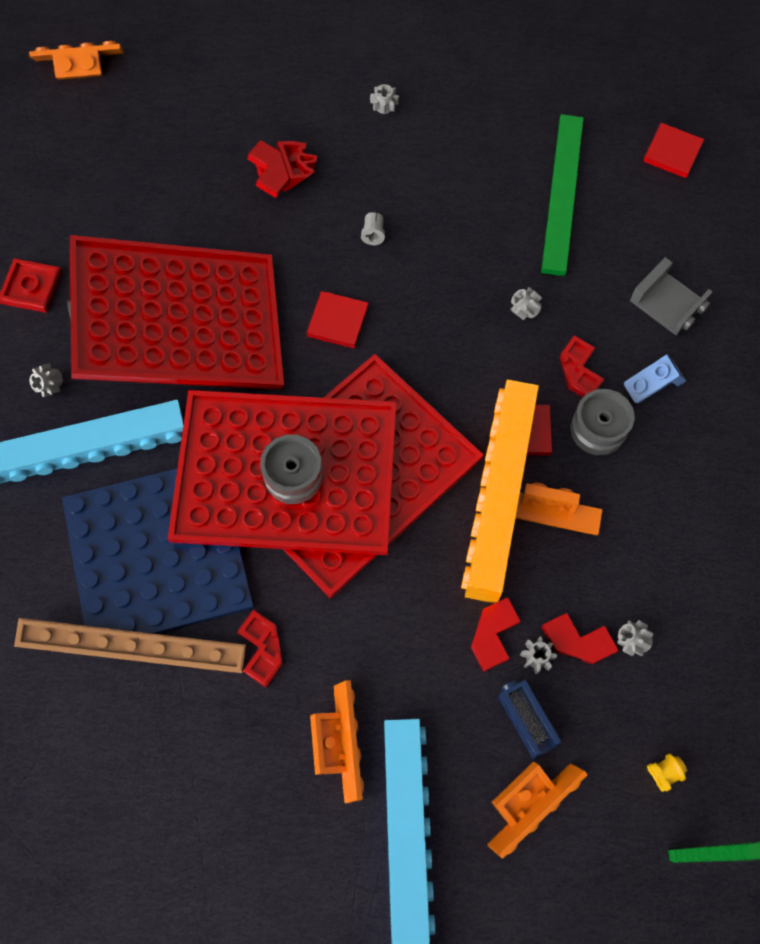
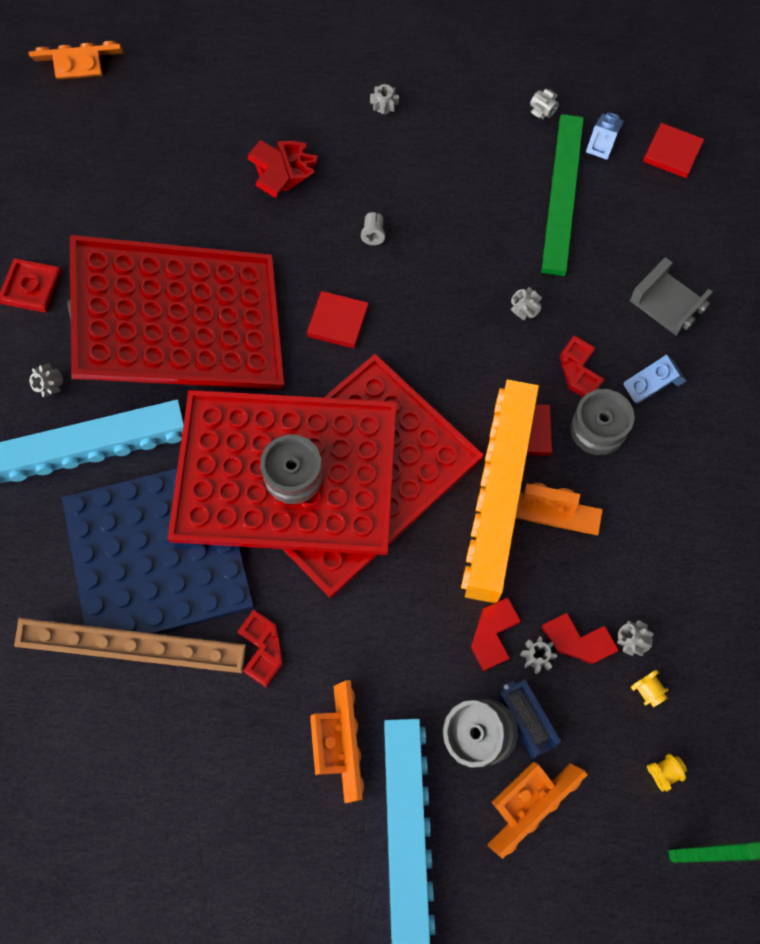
(480, 732): none -> wheel
(544, 103): none -> light grey gear
(604, 135): none -> bracket
(651, 689): none -> yellow brick

